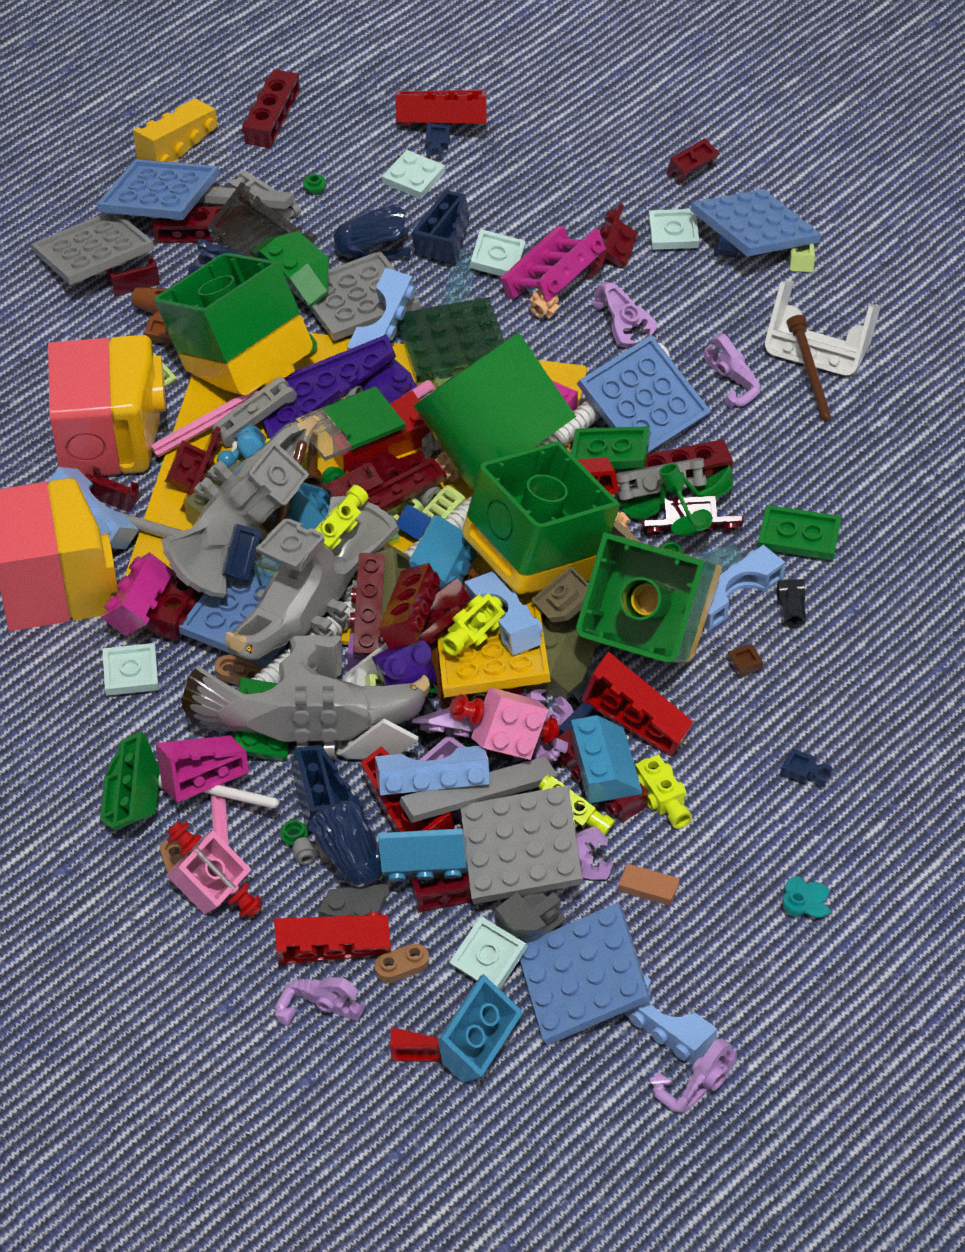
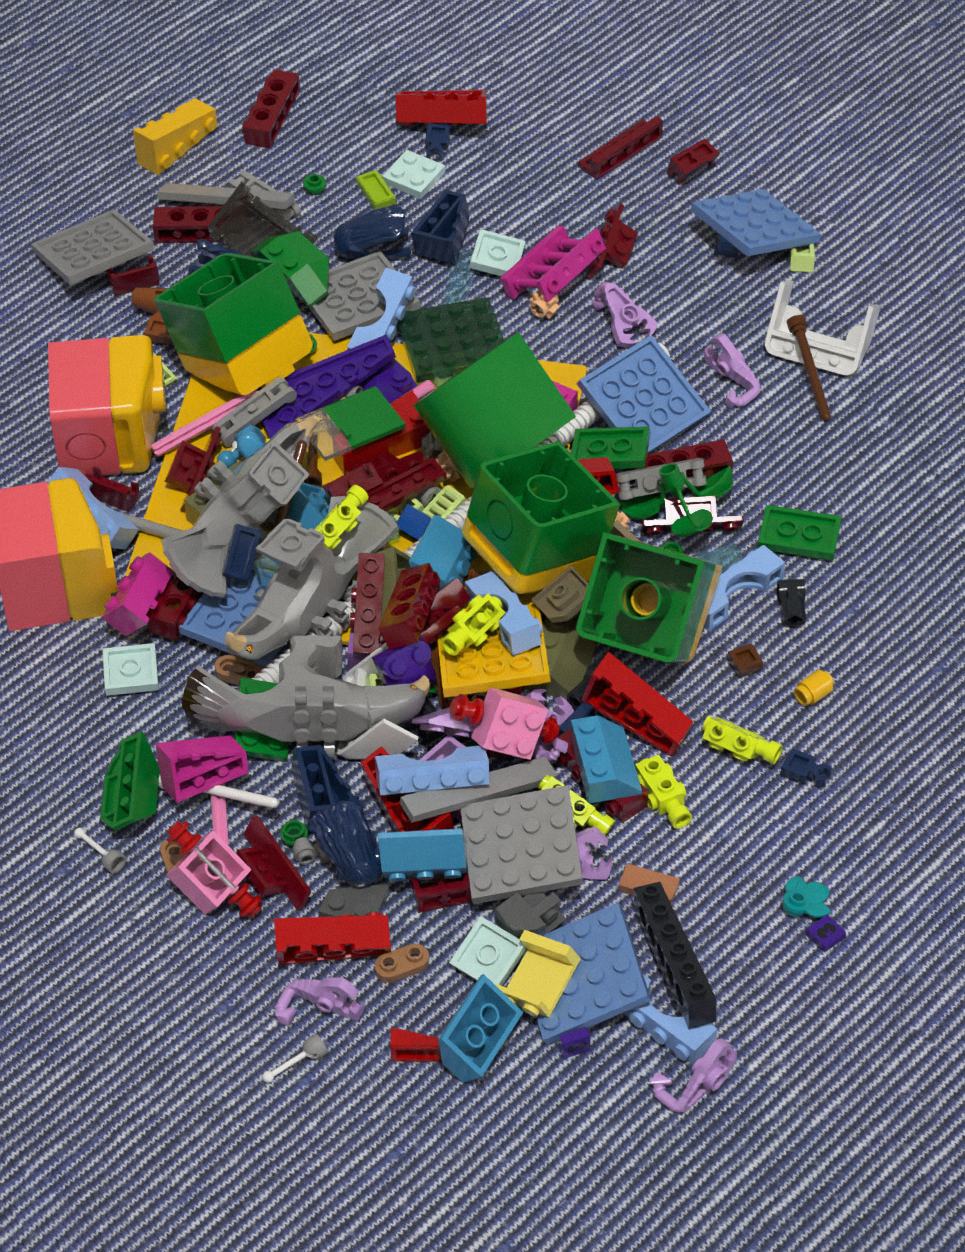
(112, 859): none -> light grey hinge
(158, 189): medium blue plate -> none
(270, 866): none -> dark red bracket
(312, 1048): none -> hinge
(331, 474): green plate -> none
(375, 190): none -> lime tile
(541, 974): none -> light yellow panel
(574, 1043): none -> dark purple tile
(622, 148): none -> dark red fence
(673, 229): light aqua plate -> none
(675, 955): none -> black brick
(740, 741): none -> neon yellow brick
(814, 687): none -> yellow brick
(825, 933): none -> dark purple tile

